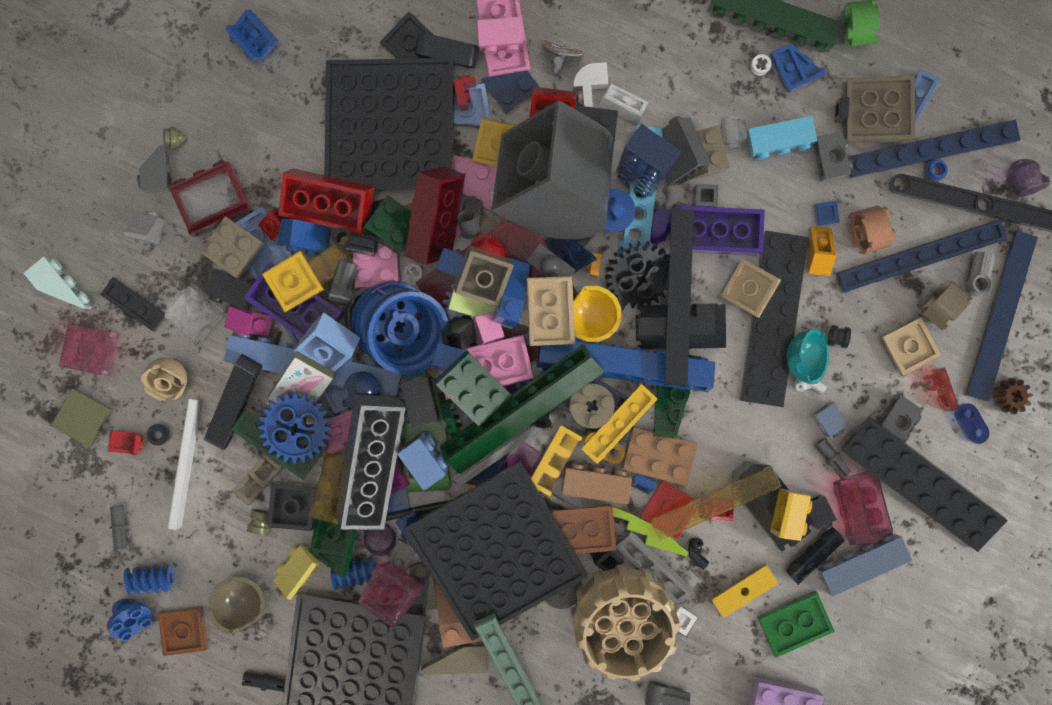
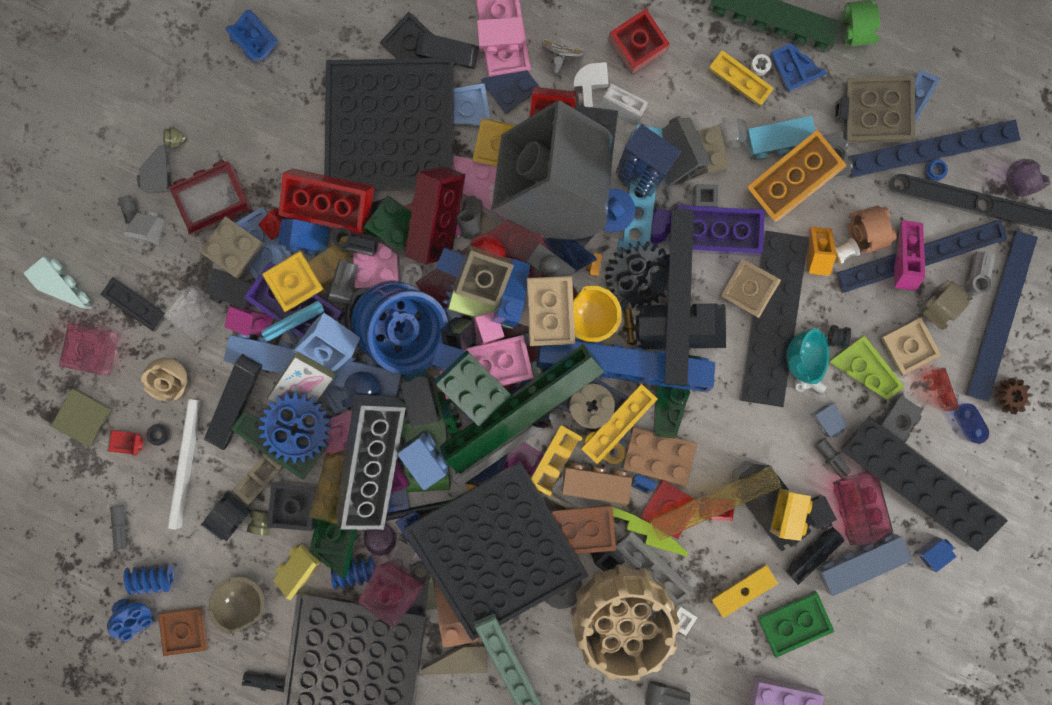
(127, 208): none -> dark grey pin
(224, 516): none -> black brick
(292, 321): none -> medium azure axle
(463, 96): red bracket -> none
(629, 325): none -> pearl gold piece
(638, 41): none -> red brick
(694, 553): black arm -> none
(740, 78): none -> yellow plate
(796, 176): none -> light orange brick
(826, 213): blue tile -> none
(847, 250): none -> white bush
(868, 367): none -> lime wing
(910, 256): none -> dark pink slope
(937, 554): none -> blue brick

